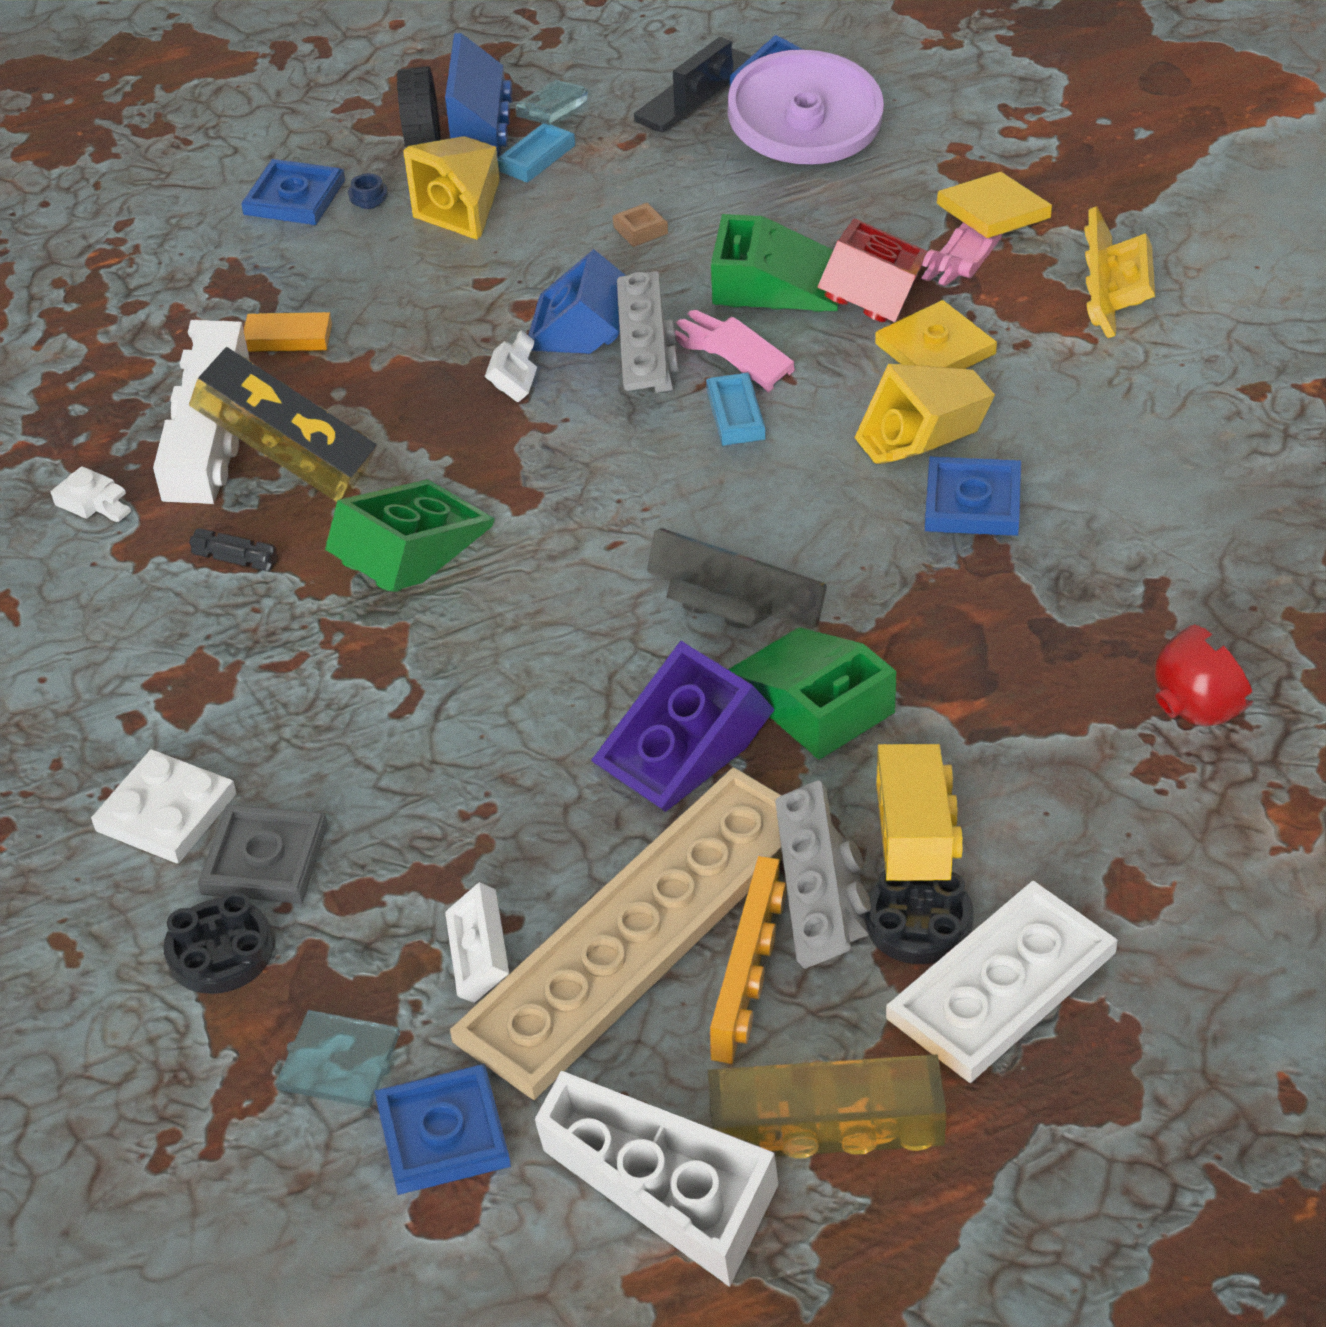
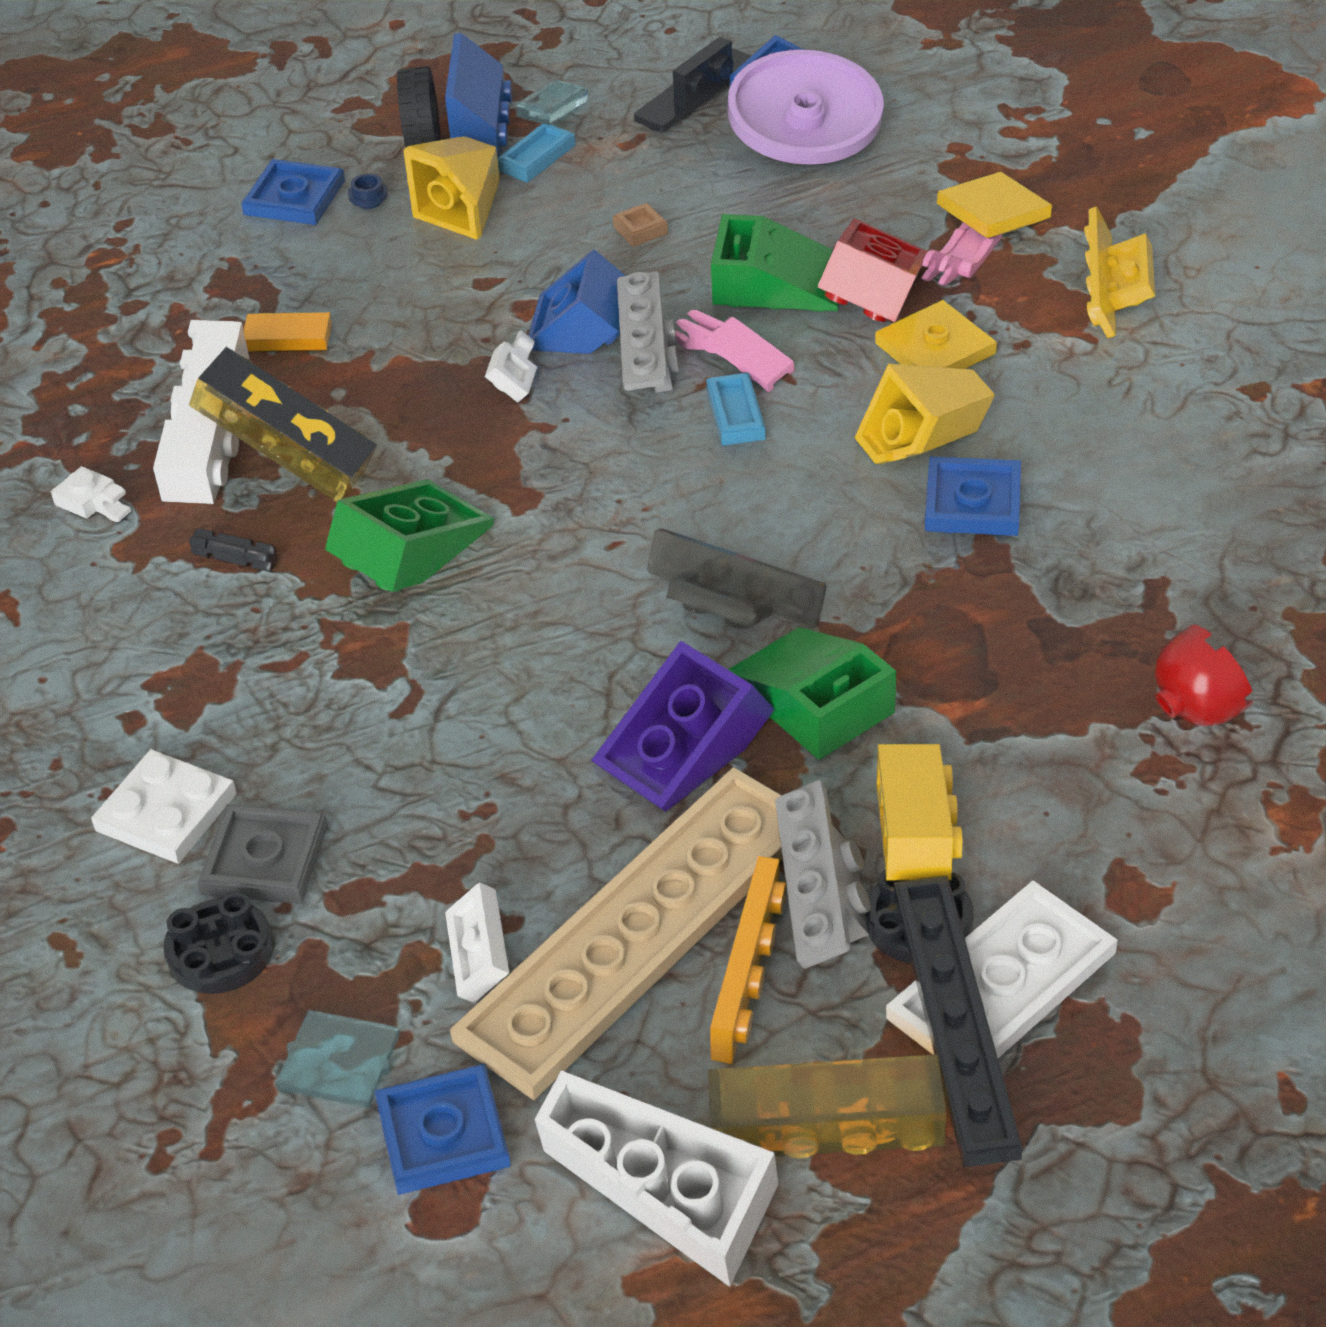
(957, 1023): none -> black tile

